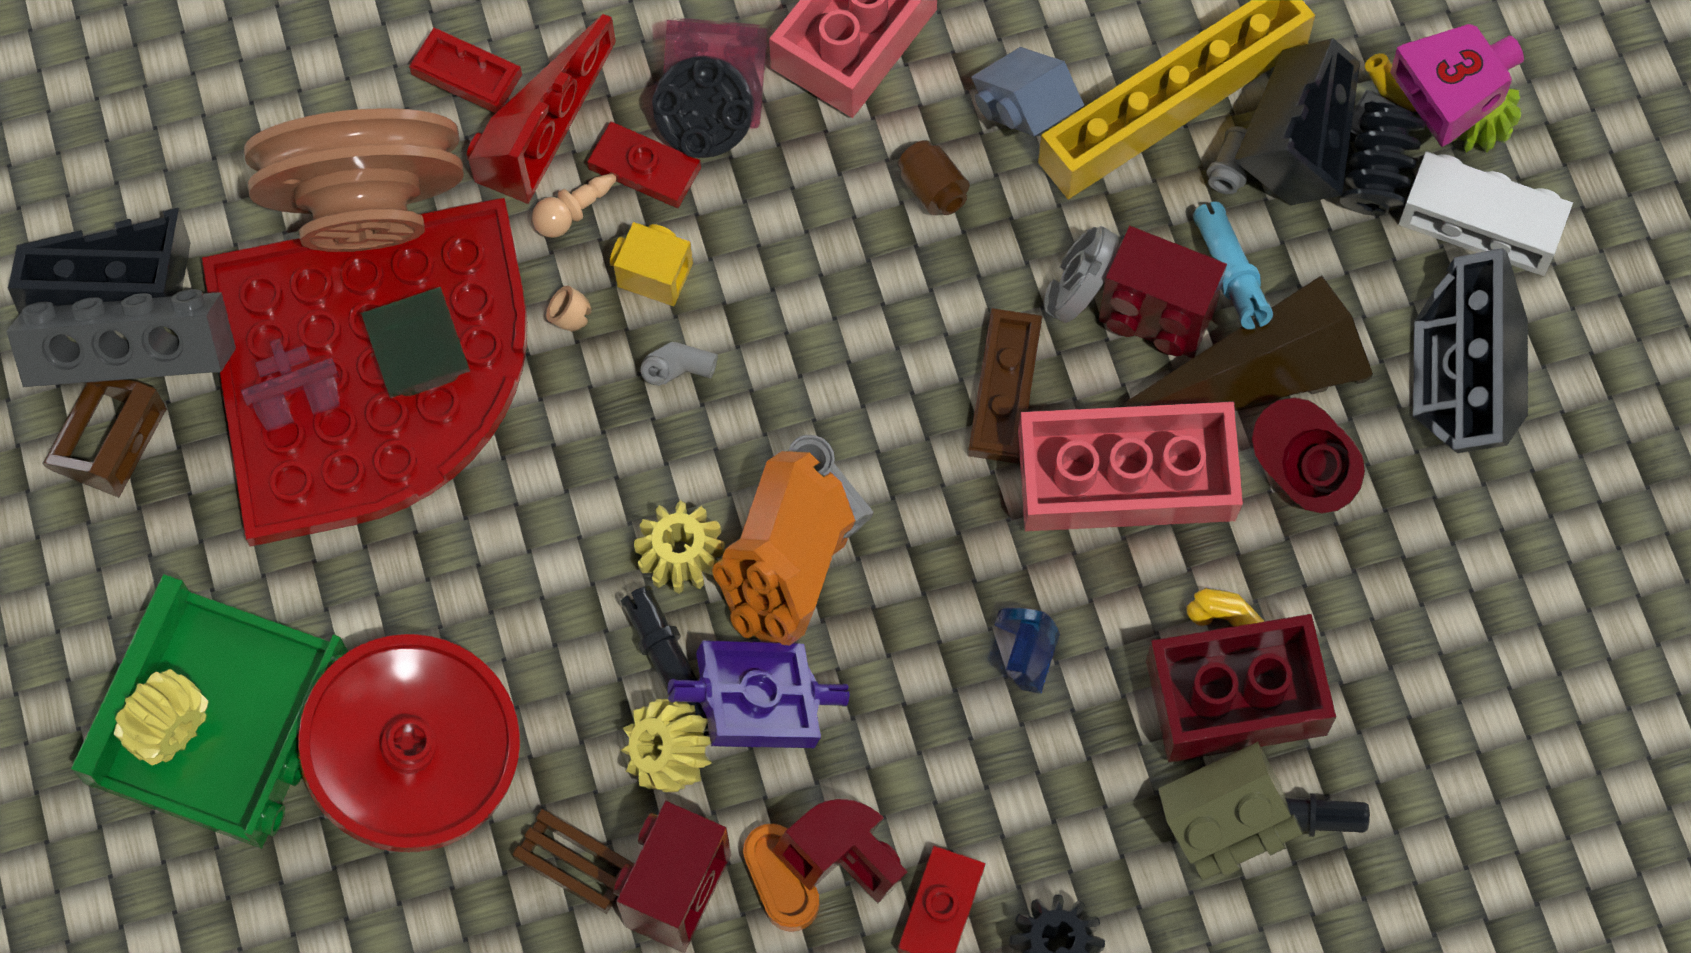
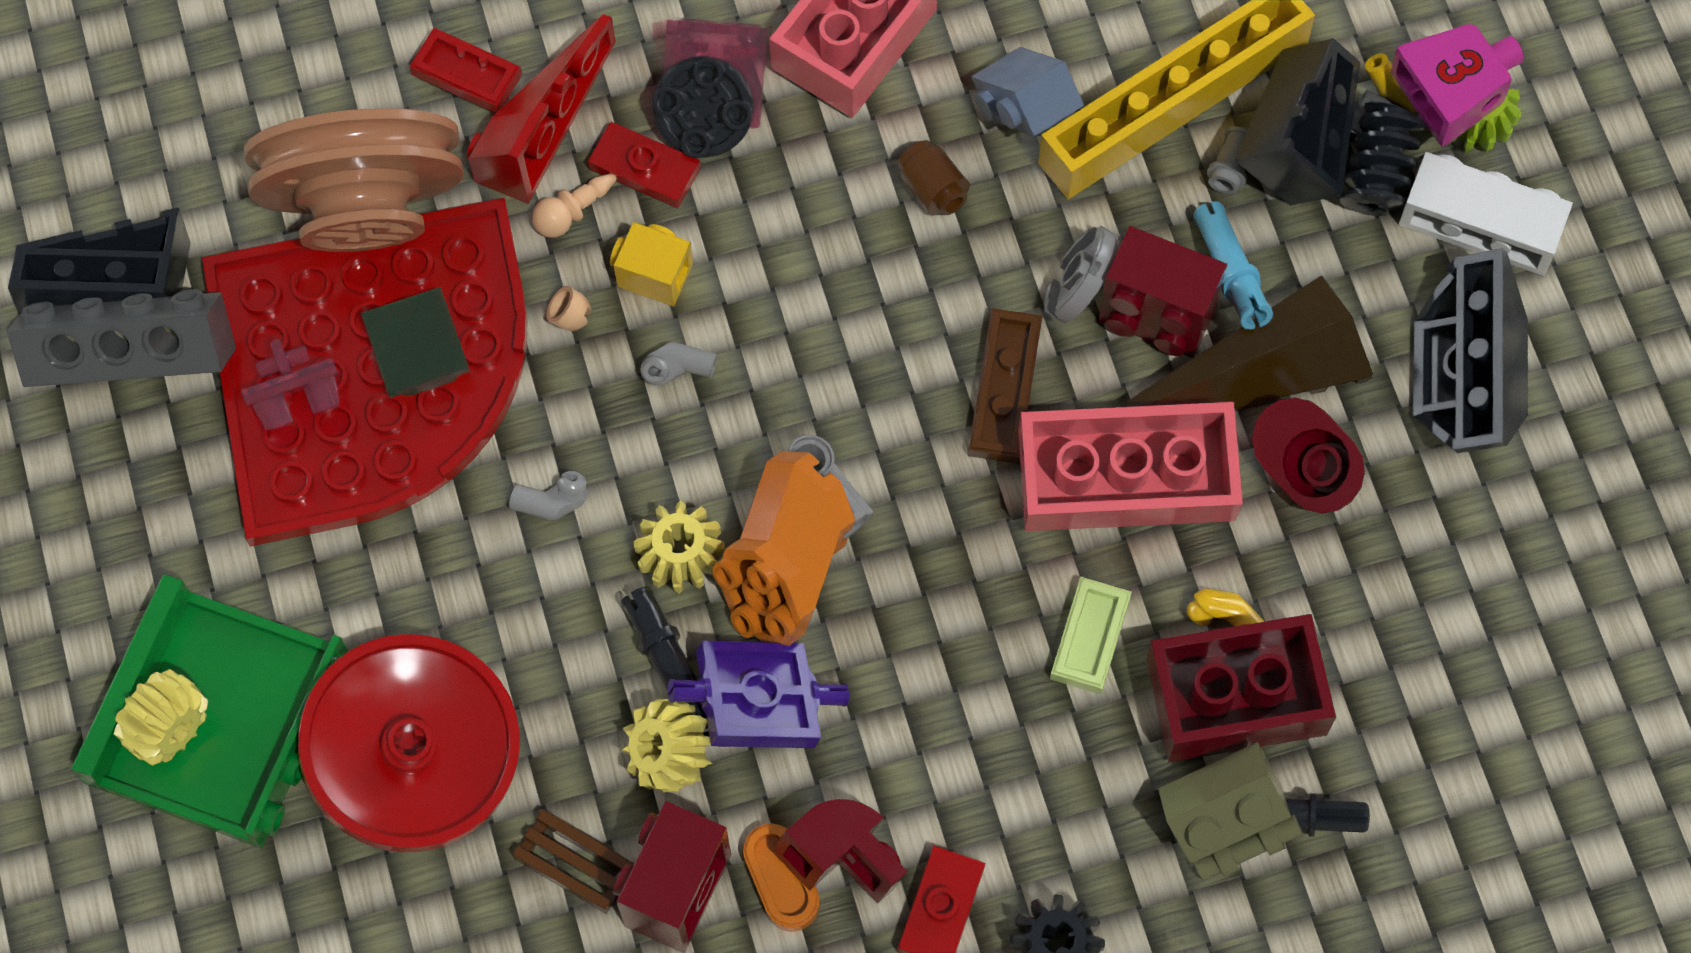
(123, 444): reddish brown tile -> none
(556, 502): none -> light grey arm
(1033, 645): clear blue tile -> none
(1090, 635): none -> yellowish green tile

